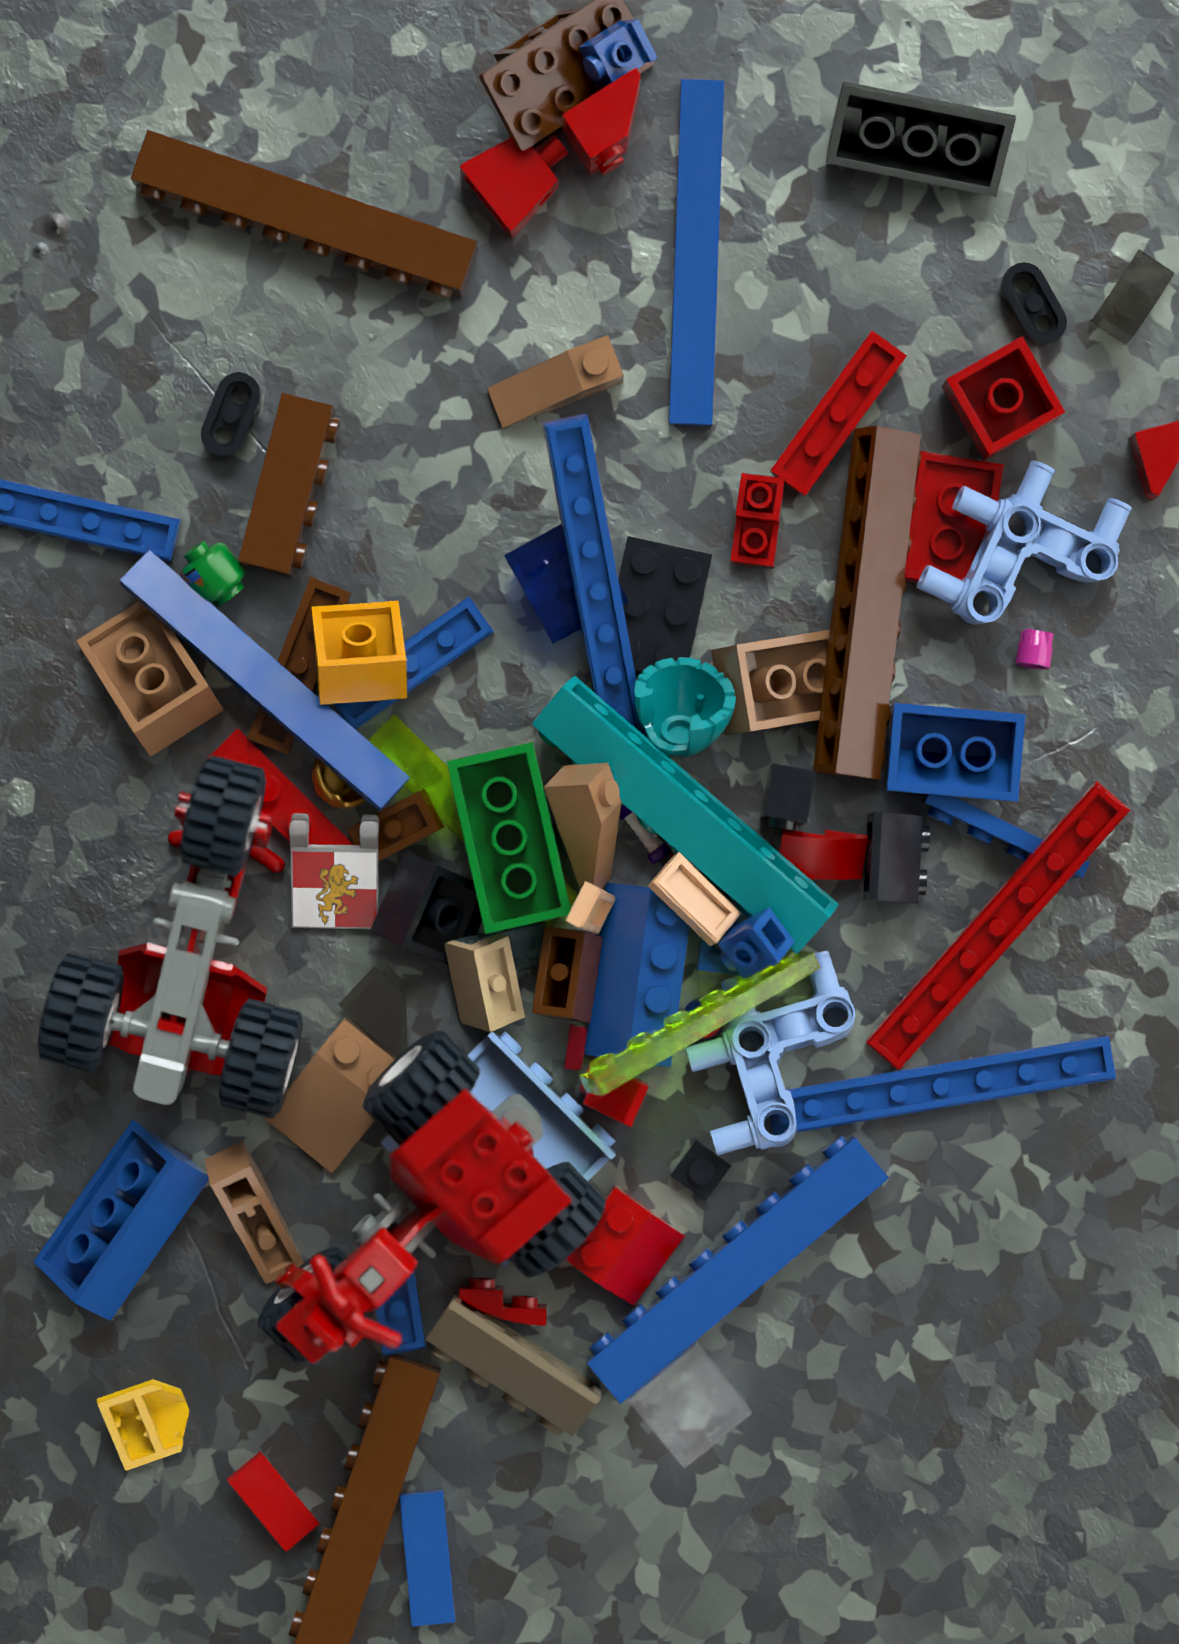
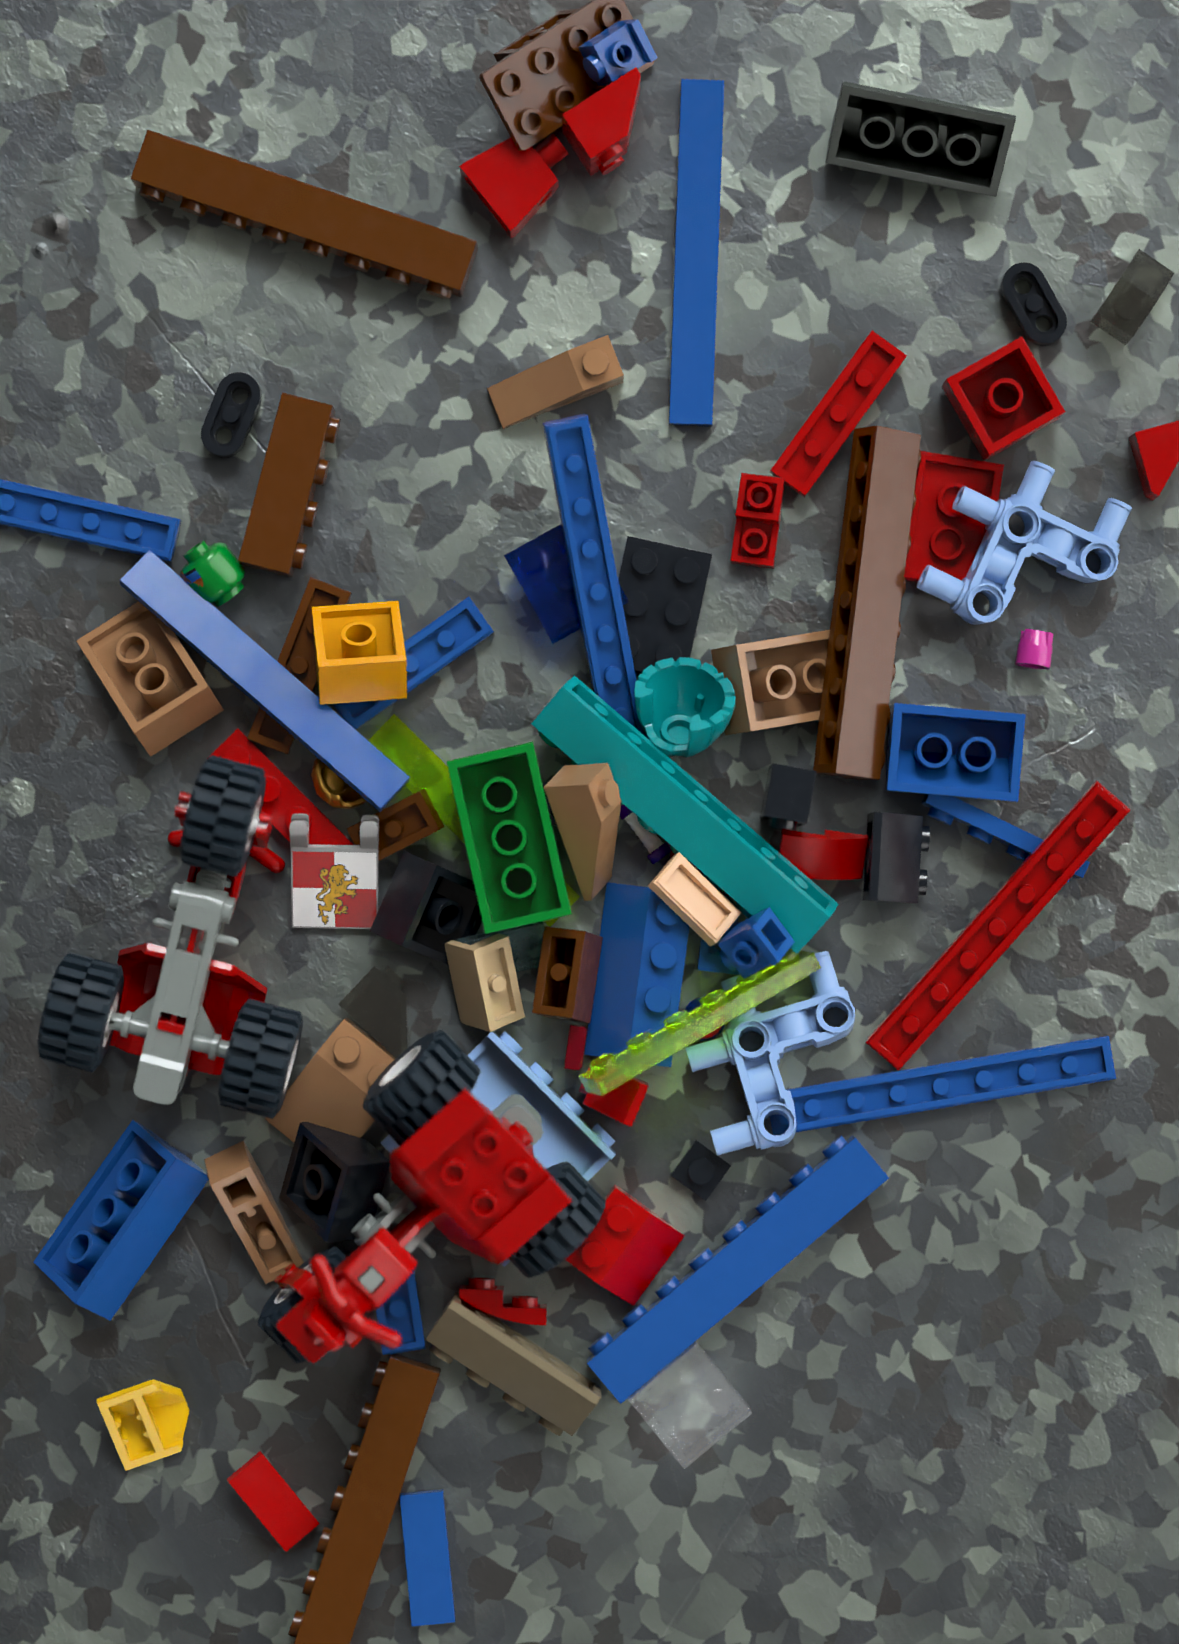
(333, 1180): none -> black slope
(591, 908): light nougat tile -> none

